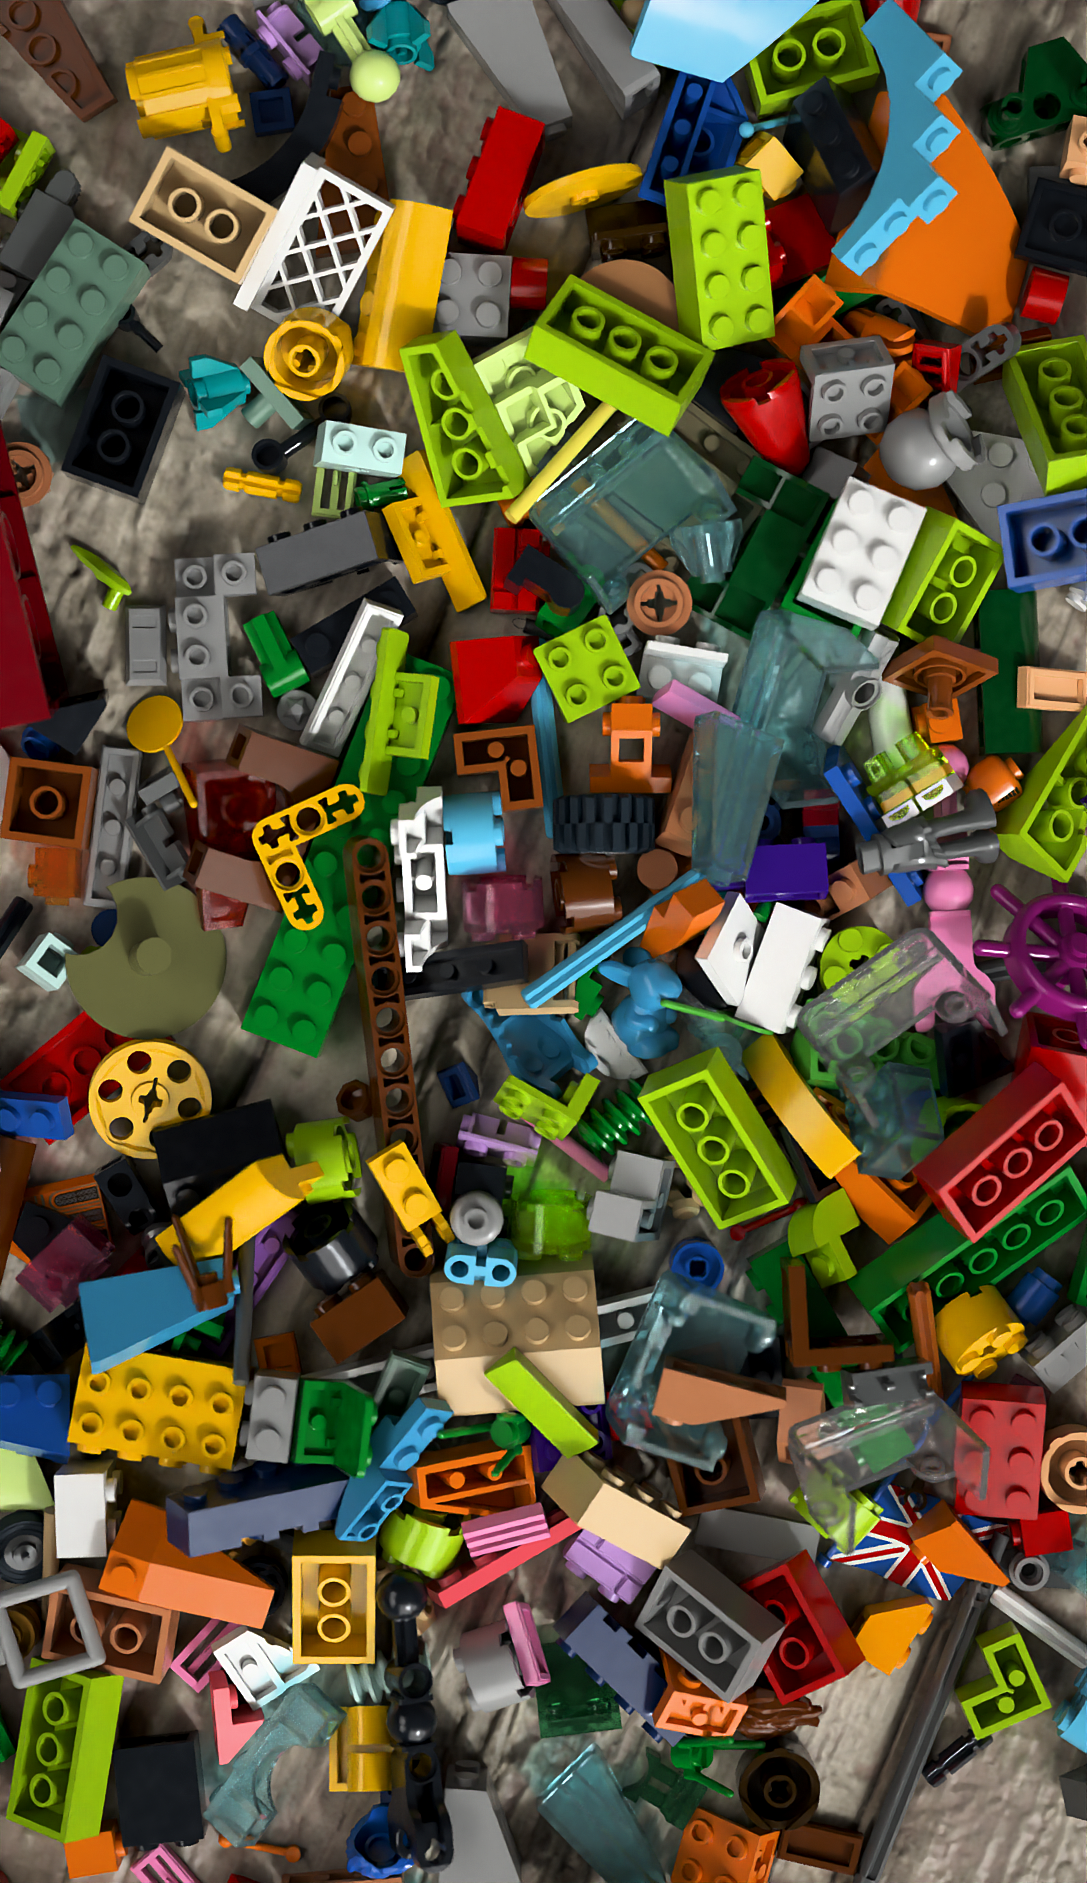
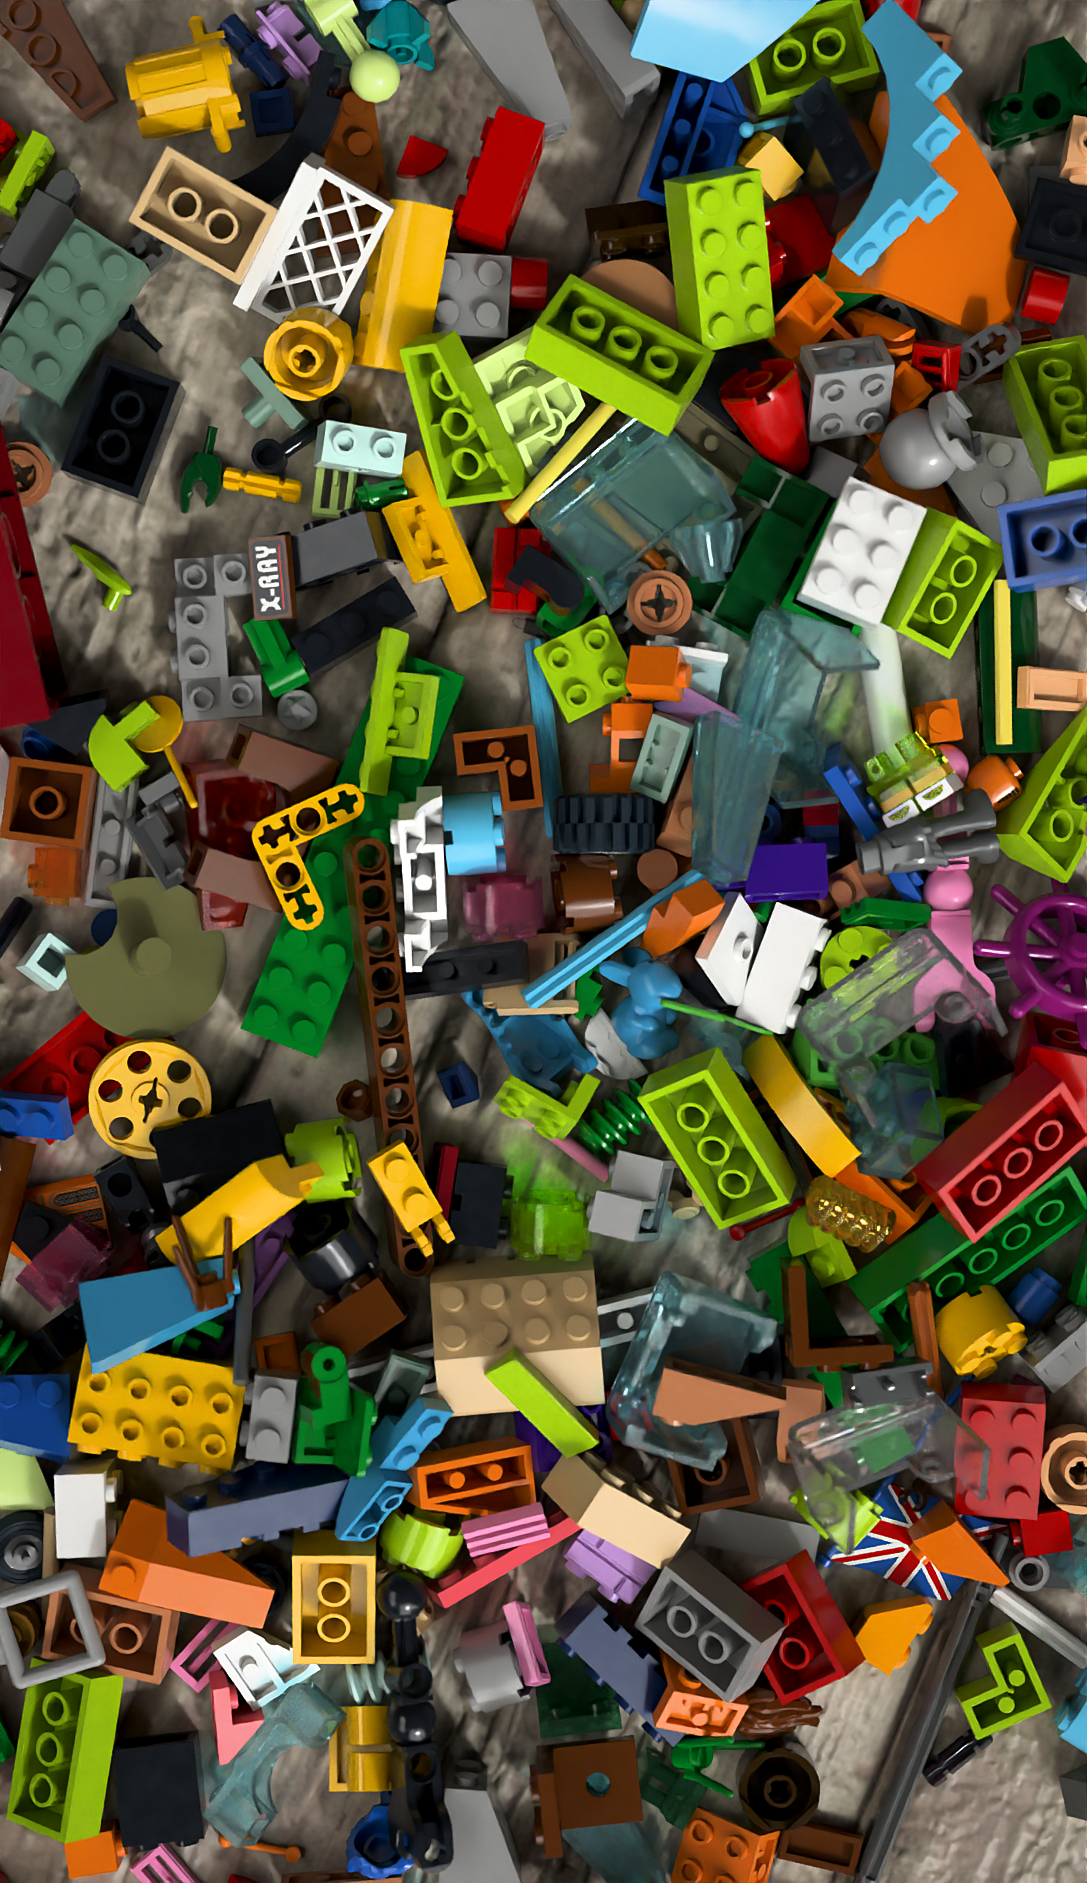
(112, 747): none -> lime brick
(145, 645): light grey tile -> none
(202, 468): none -> dark green hand
(213, 389): teal brick -> none
(272, 578): none -> tile
(327, 1385): none -> green leg
(349, 679): white tile -> none
(420, 158): none -> red tile
(476, 1218): light grey head -> none
(483, 1140): lavender hinge -> none
(483, 1263): medium azure piece -> none
(494, 678): red slope -> none
(506, 1431): green plant -> none
(566, 1800): none -> reddish brown bracket
(582, 190): yellow piece -> none
(657, 673): none -> orange brick
(661, 756): none -> sand green tile
(698, 1260): blue wheel -> none
(848, 1214): none -> clear yellow piece
(855, 690): light grey piece -> none
(886, 914): none -> green tile
(940, 672): dark orange plate -> none
(1002, 651): none -> light yellow bar

